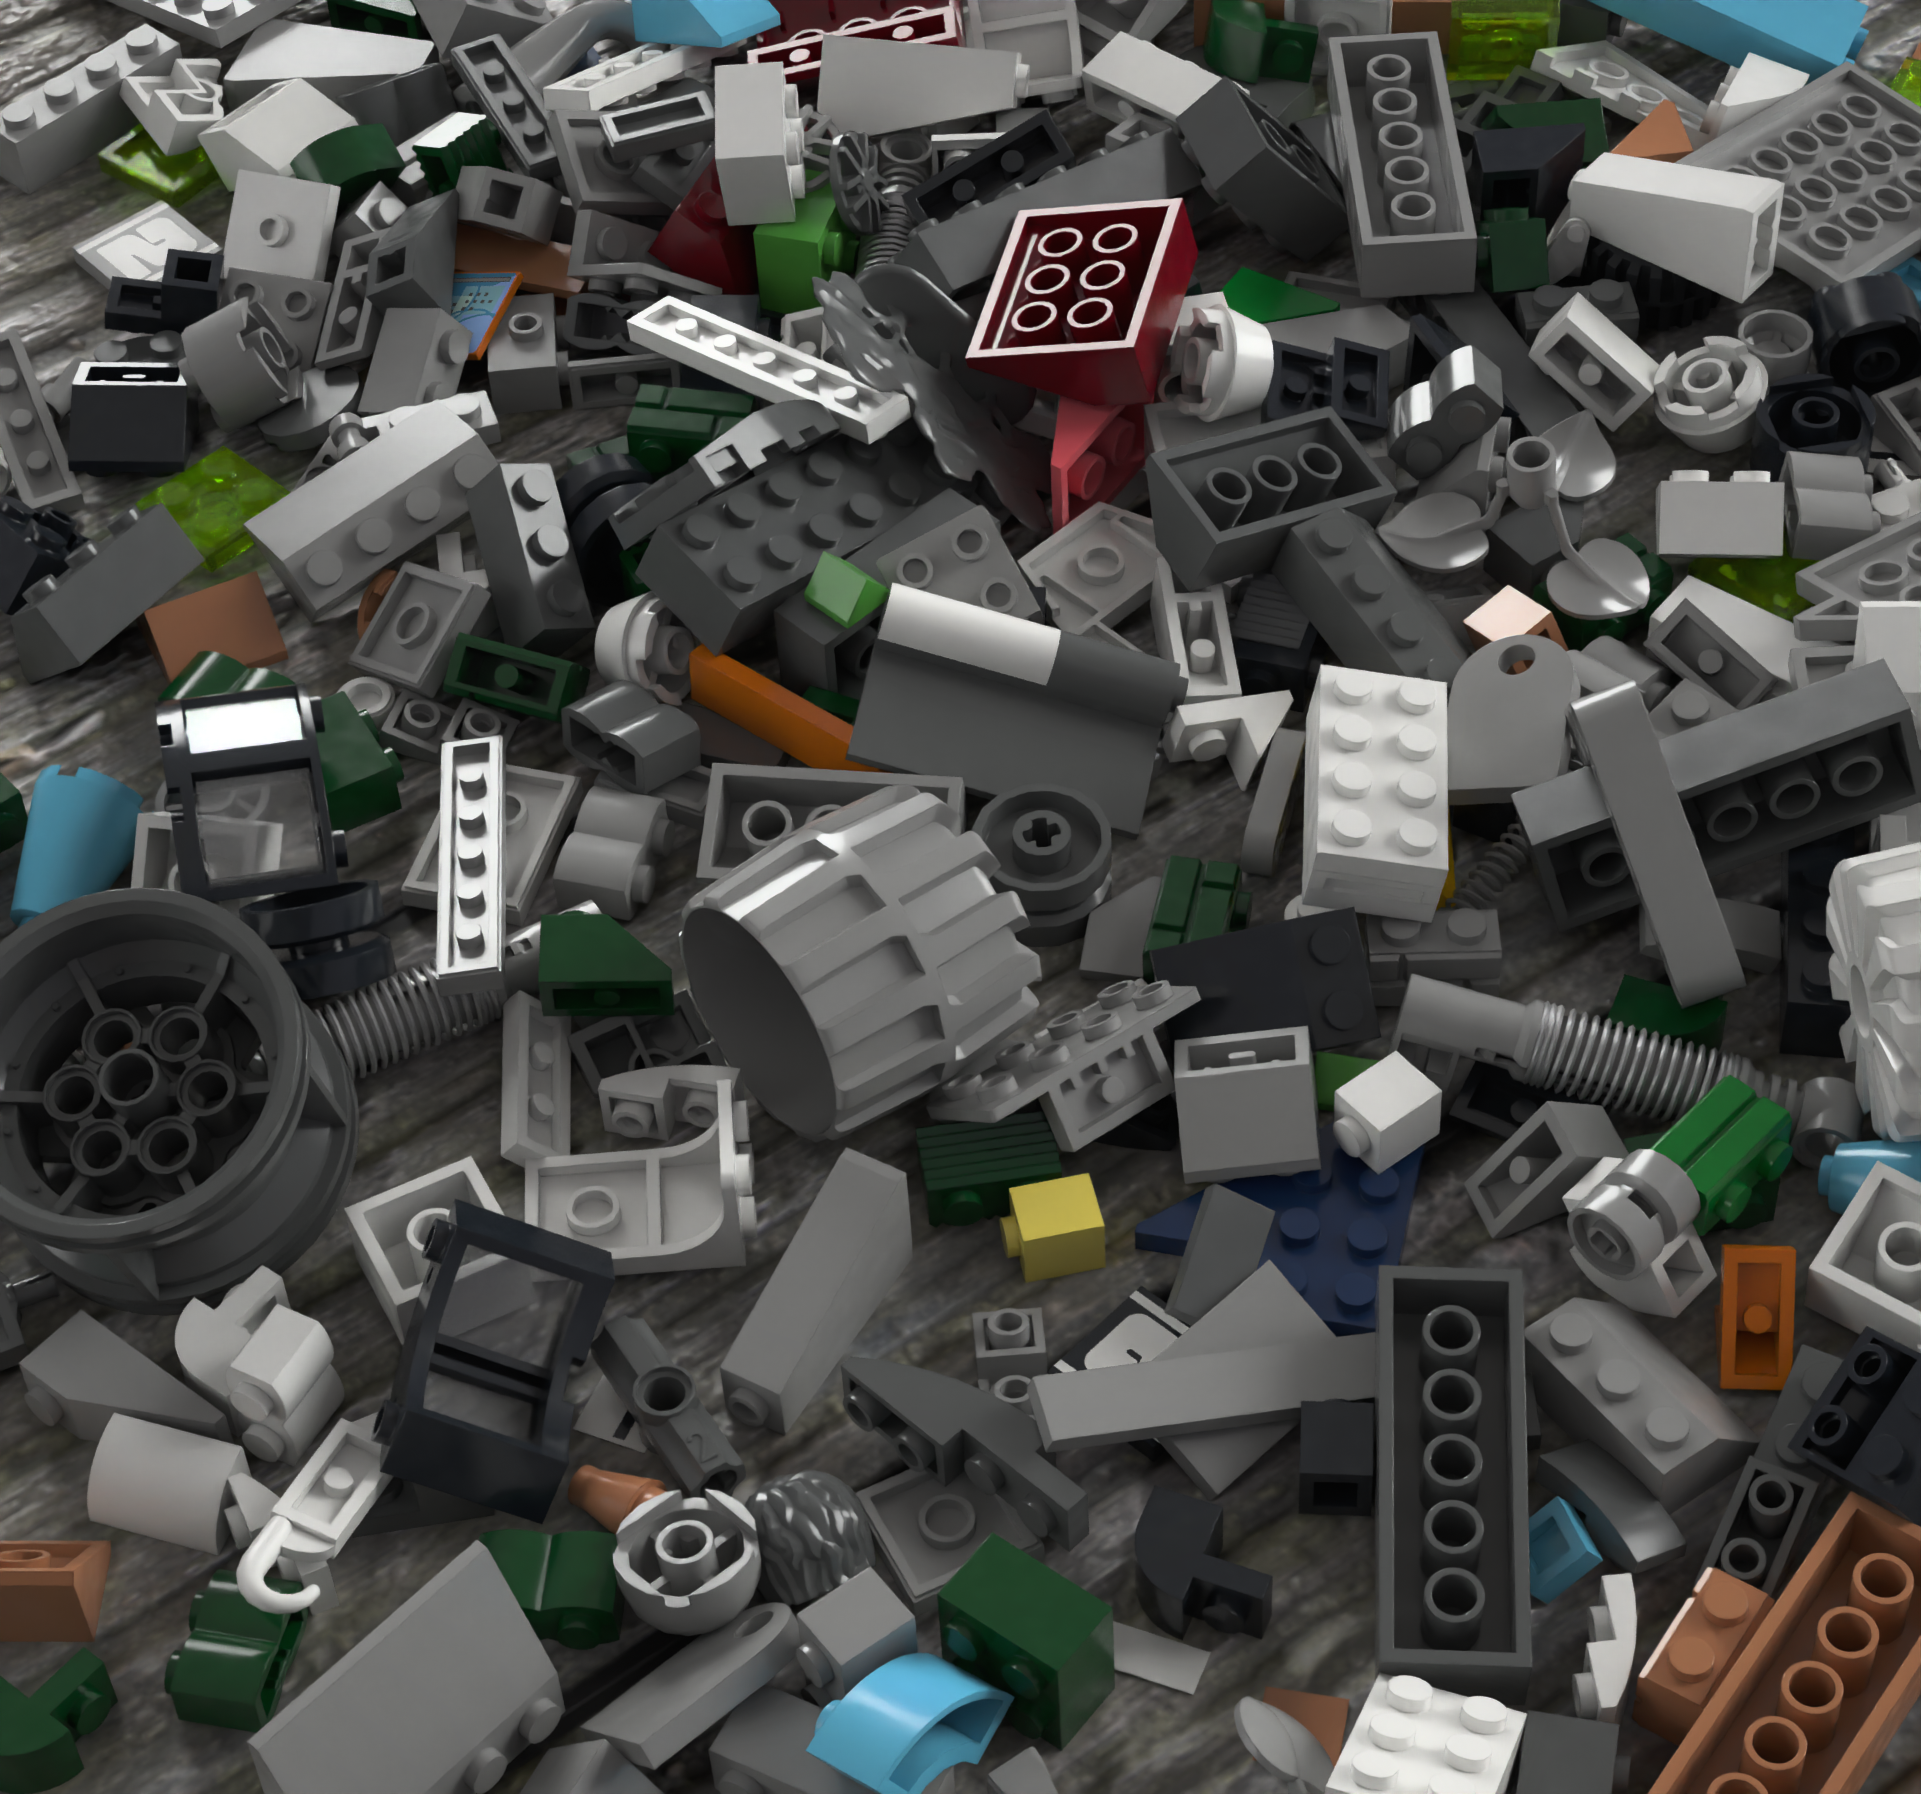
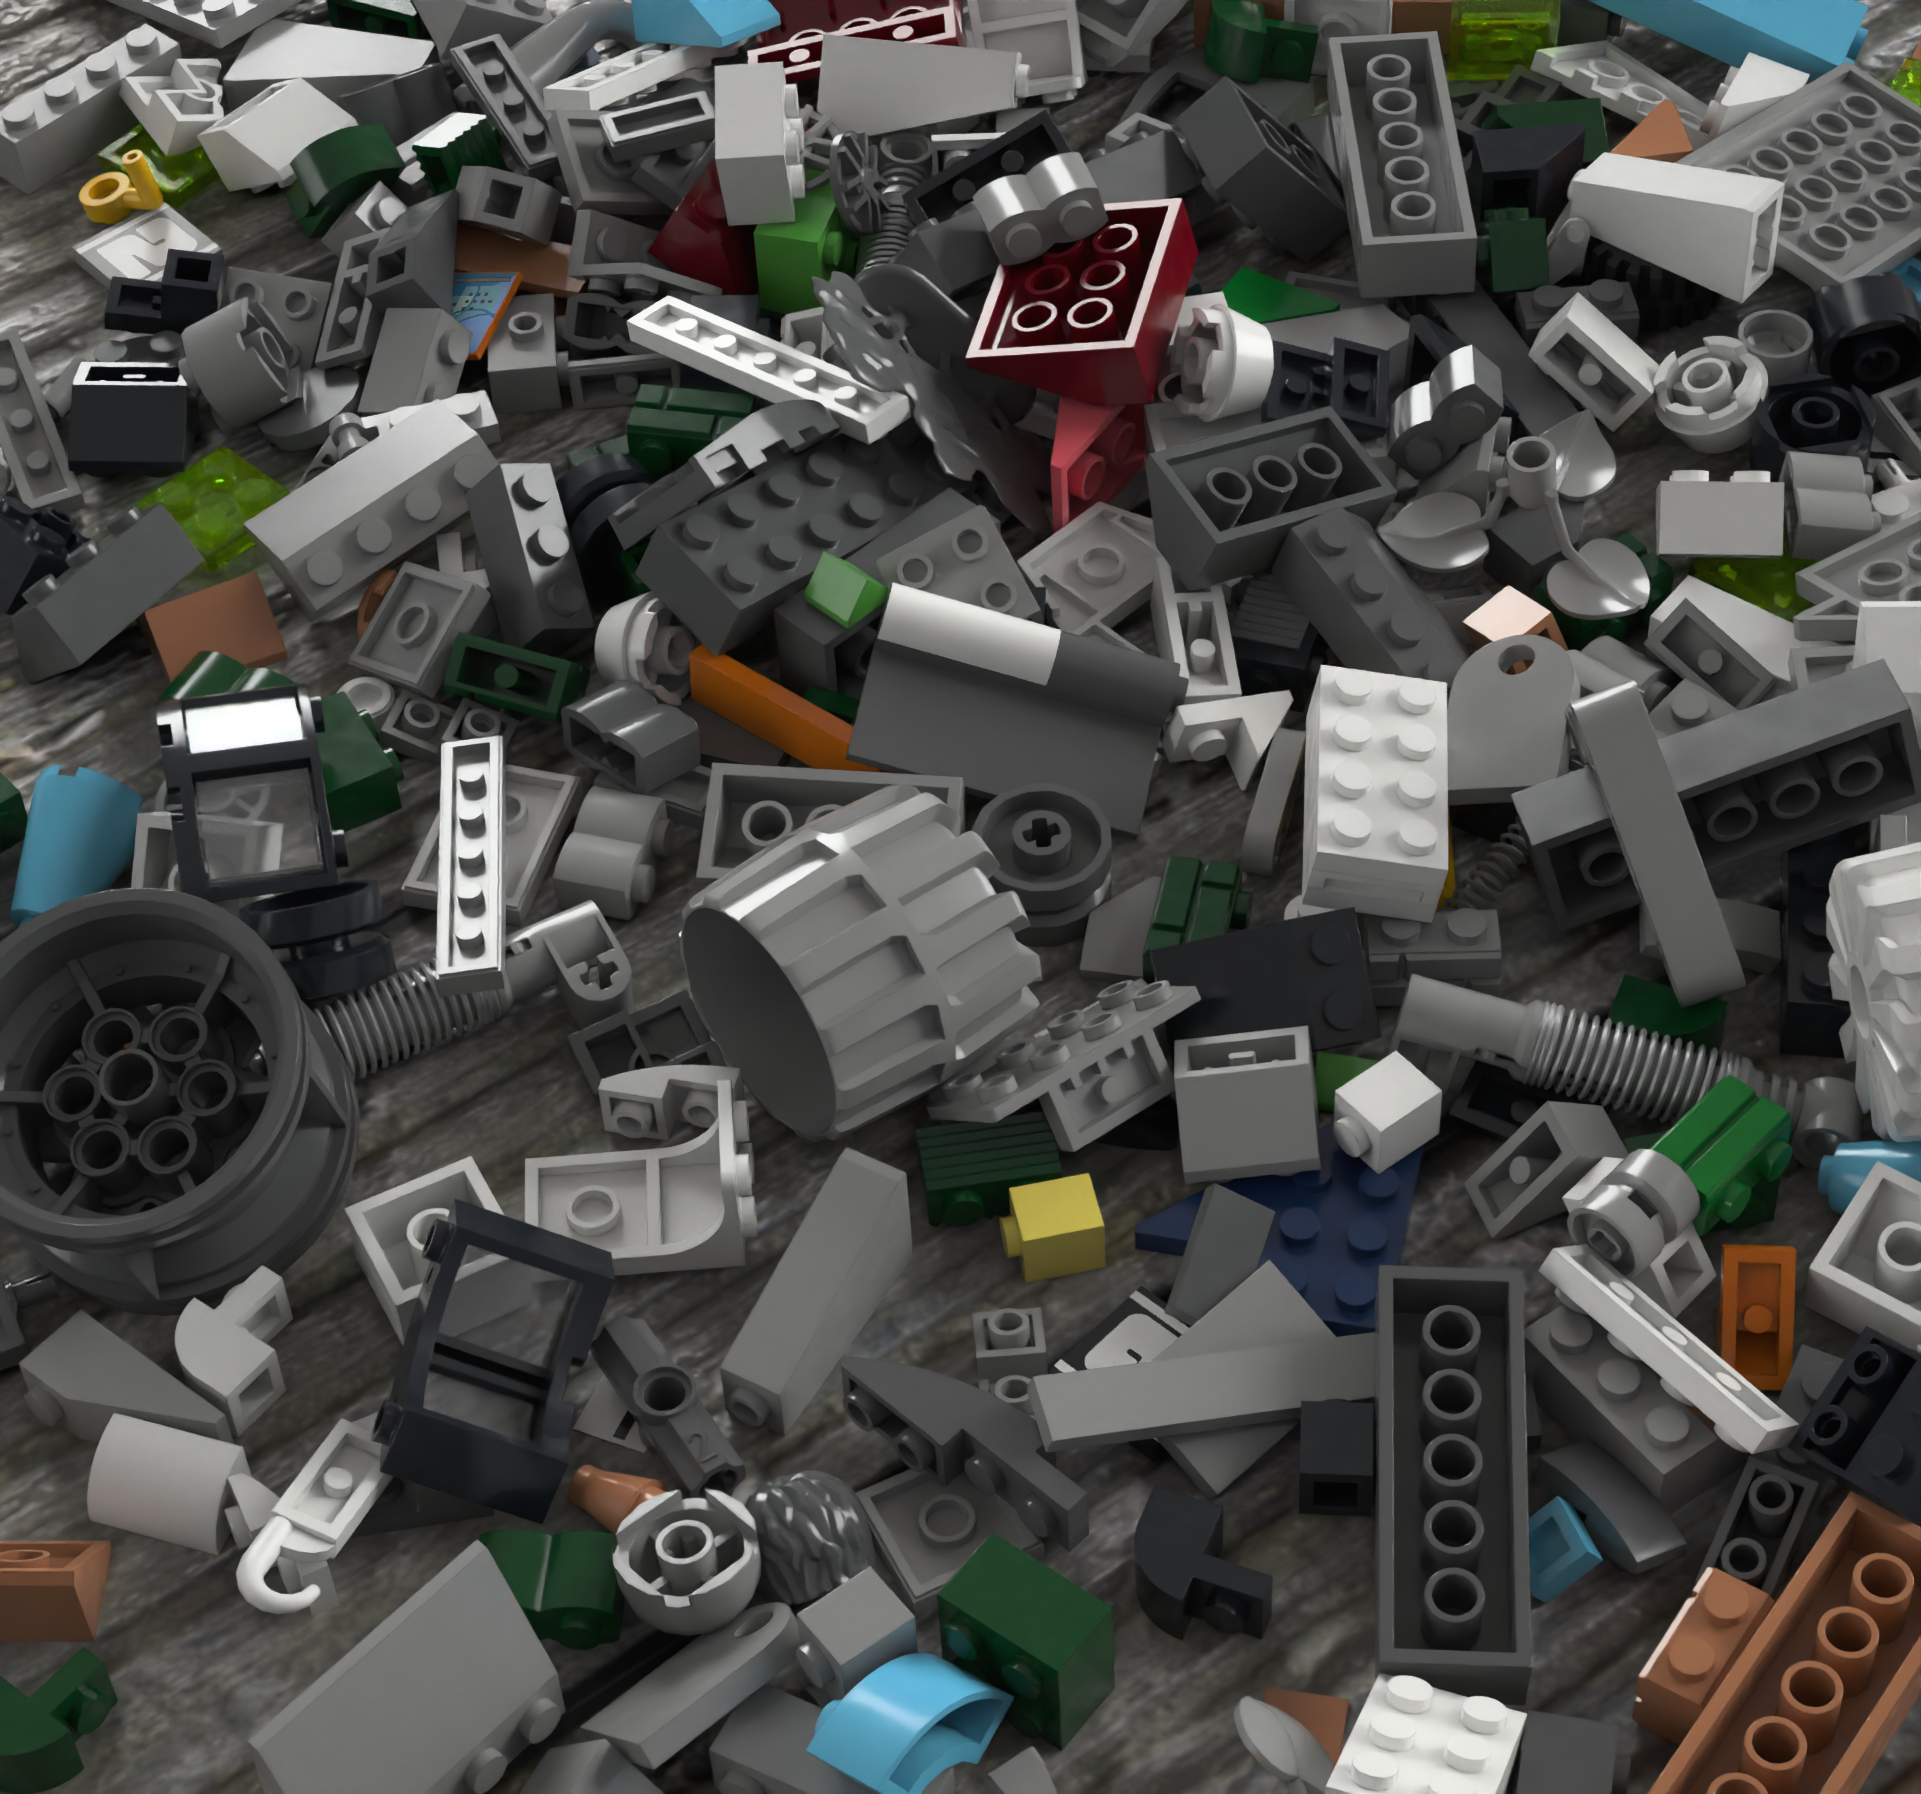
(112, 196): none -> yellow plate
(234, 1656): dark green brick -> none
(280, 225): white plate -> none
(284, 1386): white brick -> none
(534, 1081): white plate -> none
(599, 969): dark green slope -> none
(1042, 208): none -> light grey brick
(1143, 79): white brick -> none
(1158, 1658): white sticker -> none
(1604, 1685): white slope -> none
(1650, 1334): none -> white plate

